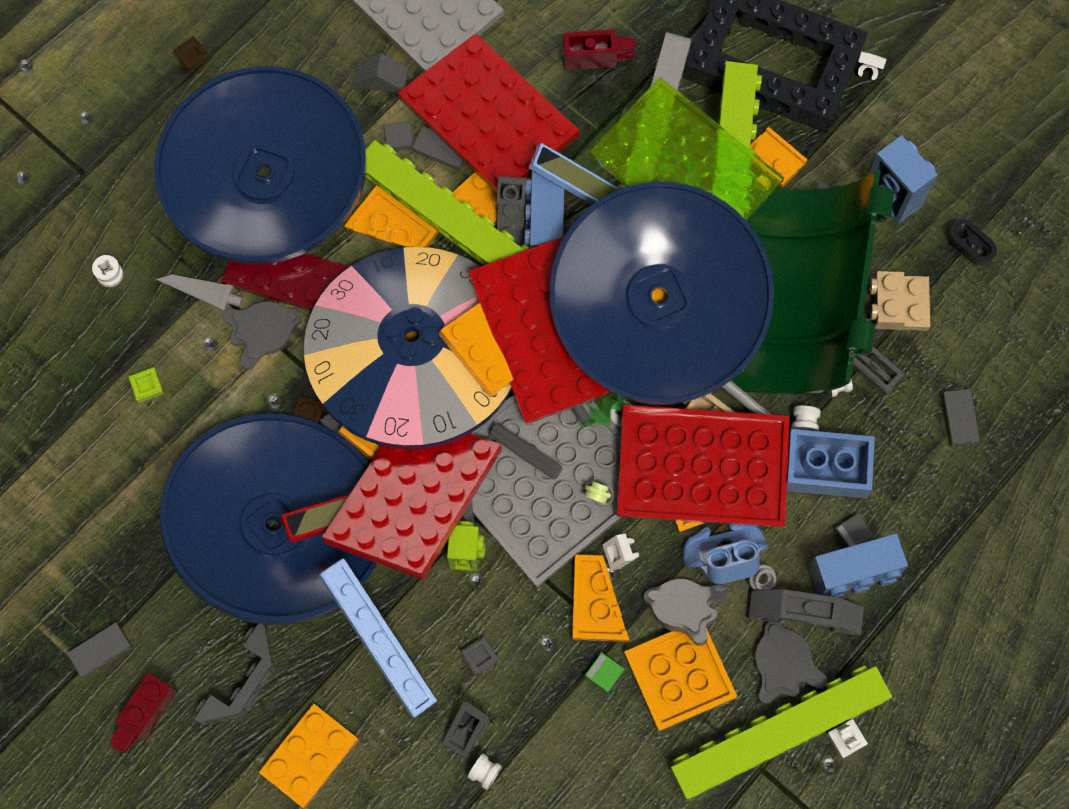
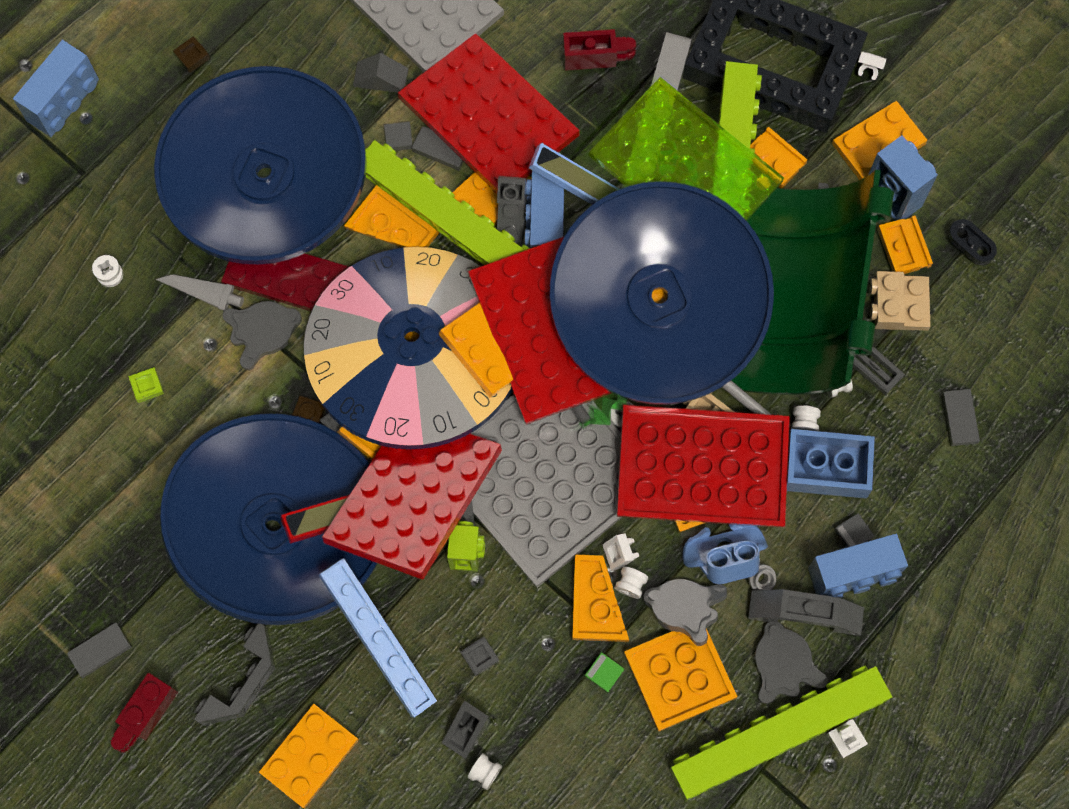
(56, 88): none -> medium blue brick
(525, 451): dark grey axle -> none
(597, 492): yellowish green plate -> none
(631, 582): none -> white wheel
(869, 137): none -> light orange plate
(904, 245): none -> light orange plate

